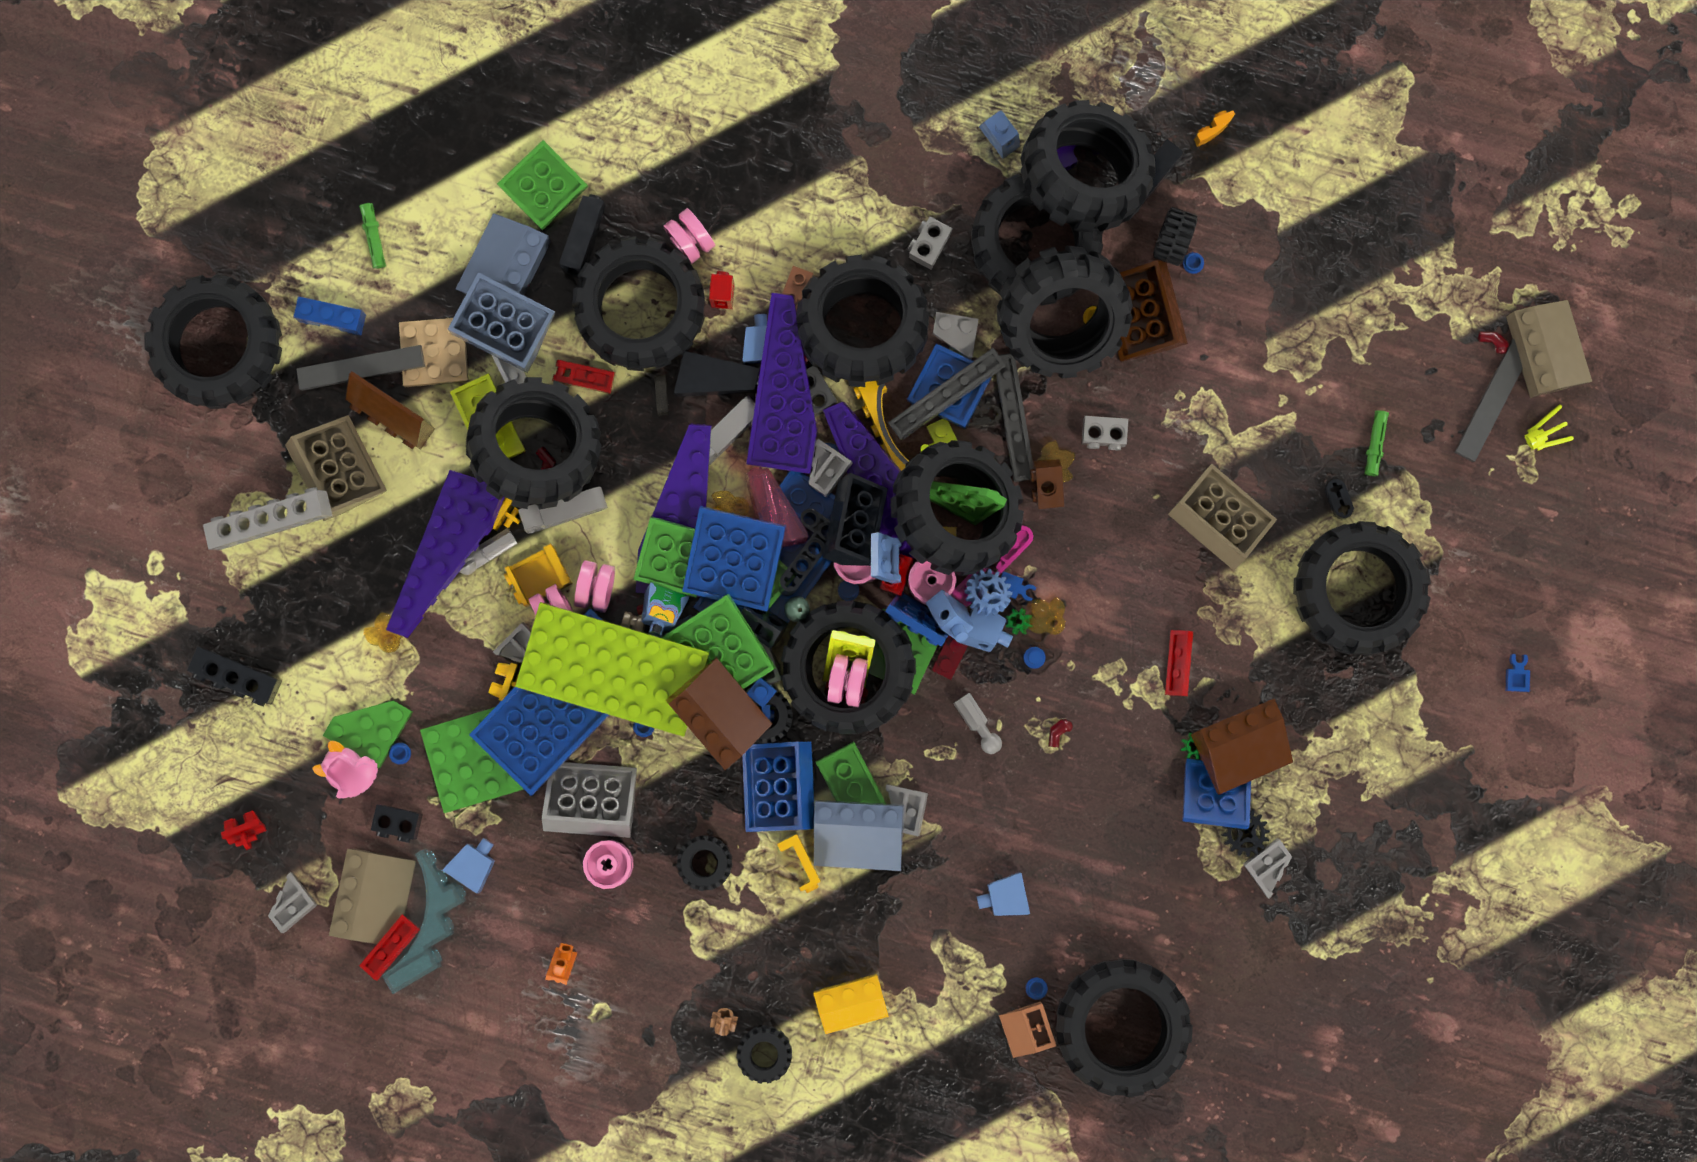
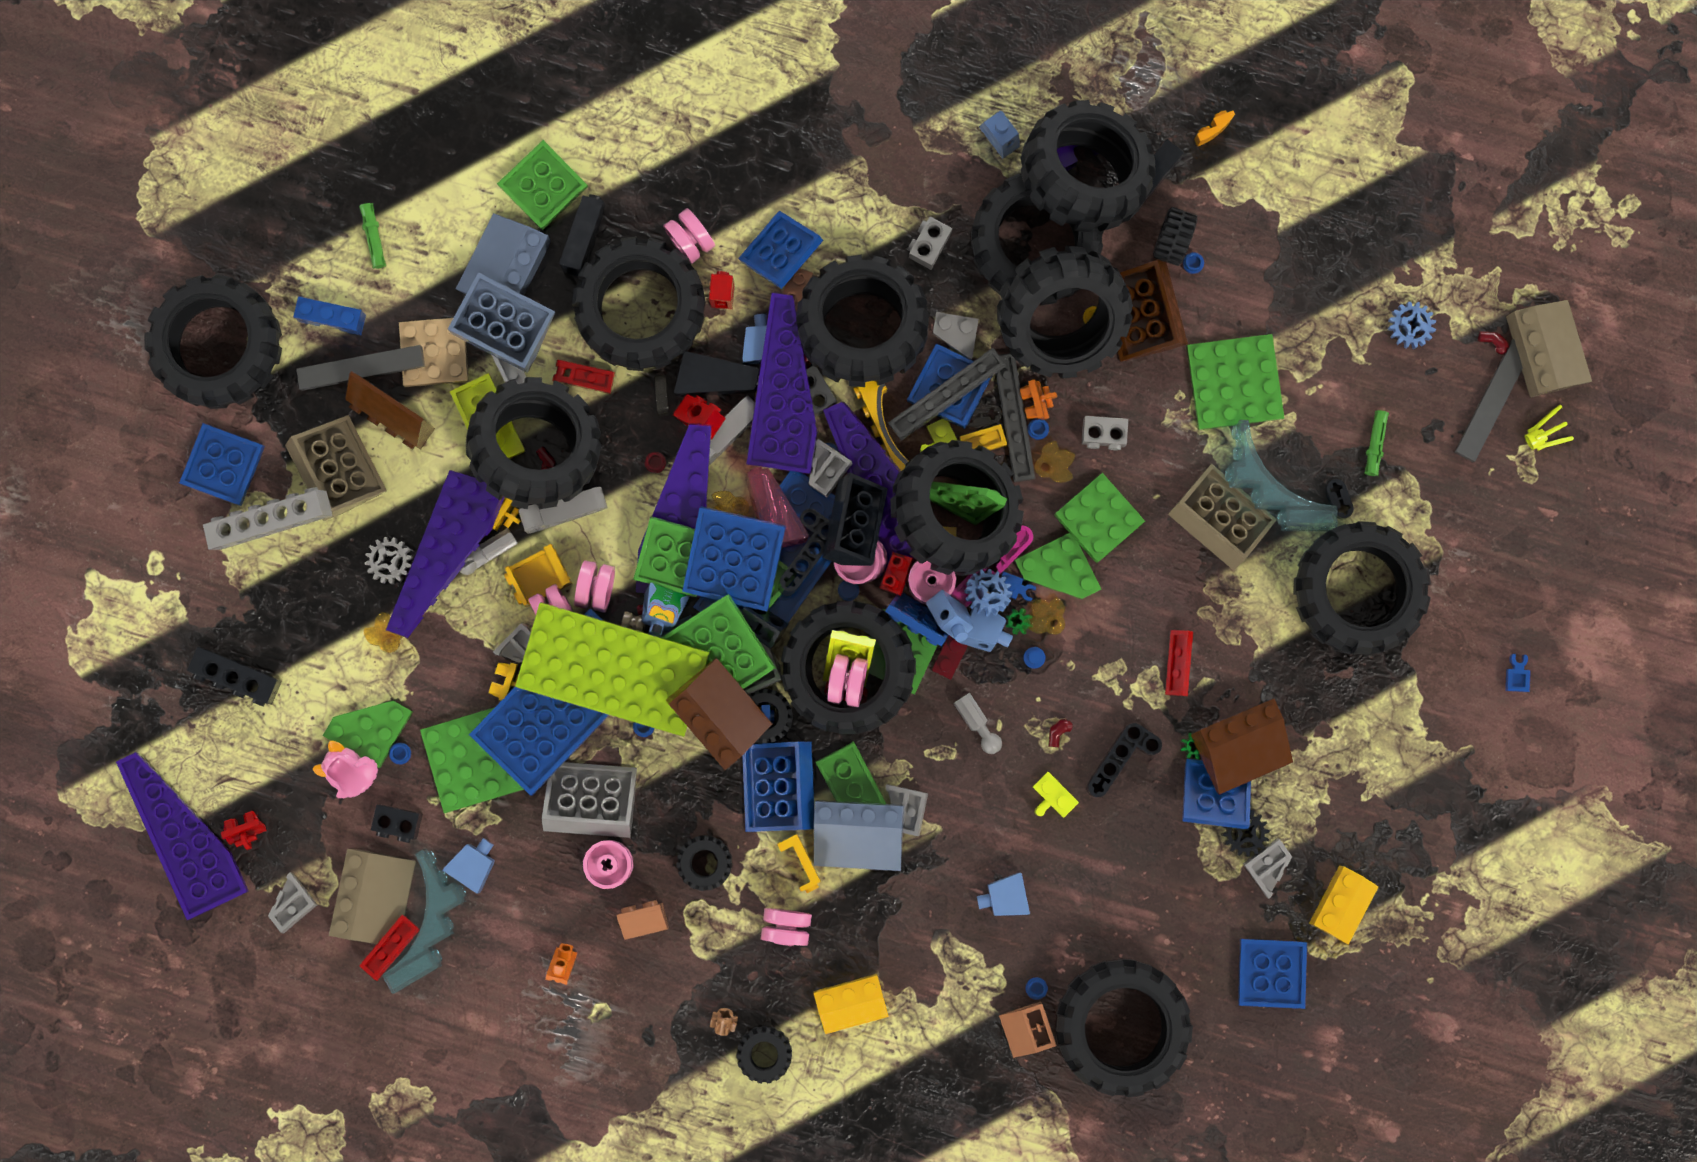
(190, 853): none -> dark purple wing
(222, 464): none -> blue plate
(380, 565): none -> light grey gear
(643, 920): none -> nougat slope
(655, 462): none -> dark red plate
(696, 411): none -> red brick
(762, 692): blue plate -> none
(780, 249): none -> blue plate
(785, 930): none -> bright pink wheel
(791, 608): sand green animal -> none
(885, 558): medium blue plate -> none
(990, 438): none -> yellow plate
(1034, 391): none -> orange hips
(1038, 429): none -> blue plate
(1052, 495): reddish brown brick -> none
(1054, 795): none -> neon yellow plate
(1060, 568): none -> bright green plate
(1099, 518): none -> bright green plate
(1118, 762): none -> black beam
(1235, 381): none -> bright green plate
(1269, 494): none -> clear light blue arch
(1272, 973): none -> blue plate
(1344, 904): none -> yellow slope
(1420, 326): none -> medium blue gear

